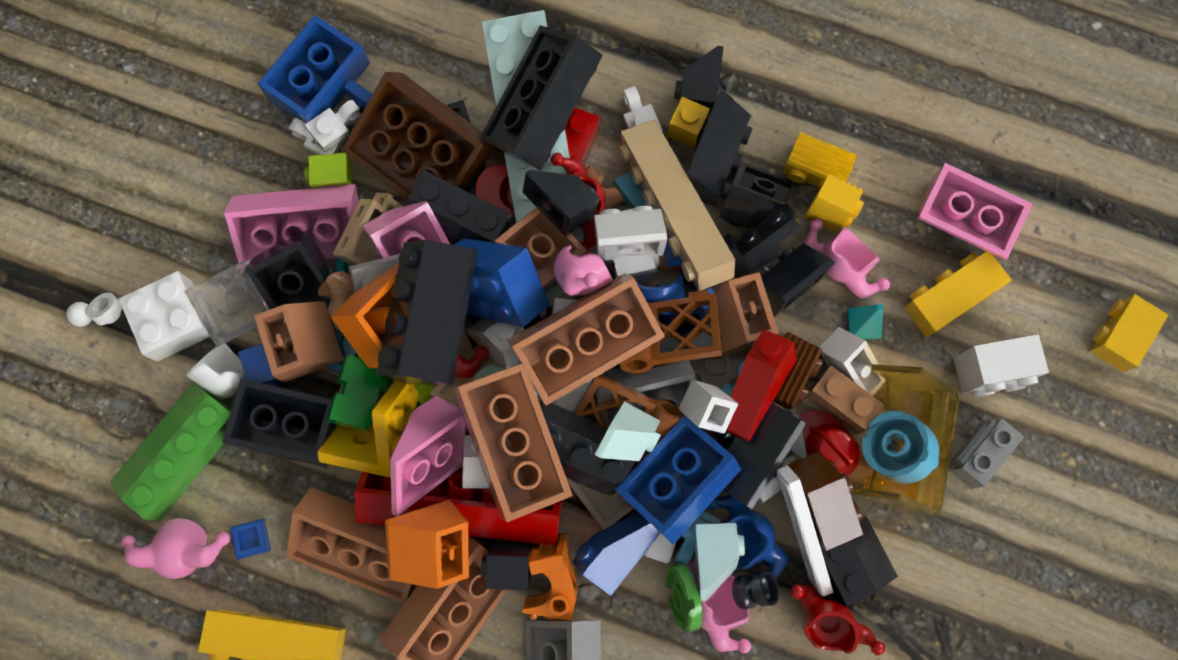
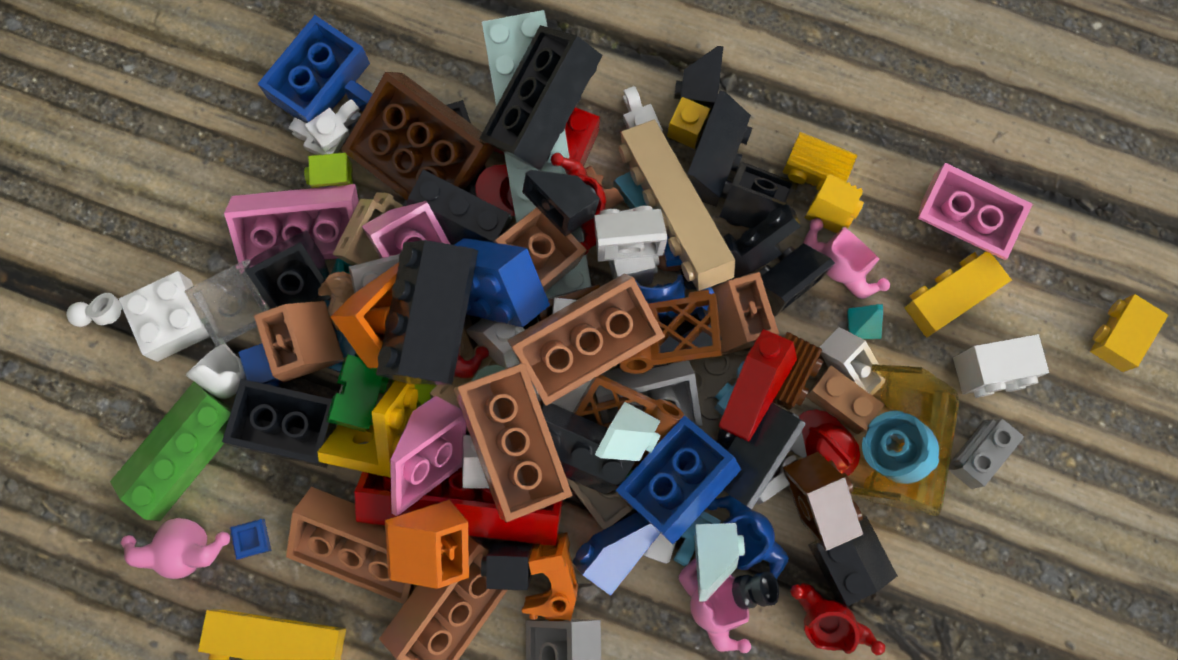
(581, 273): bright pink piece -> none
(685, 598): bright green tile -> none
(708, 406): white brick -> none
(804, 530): white tile -> none

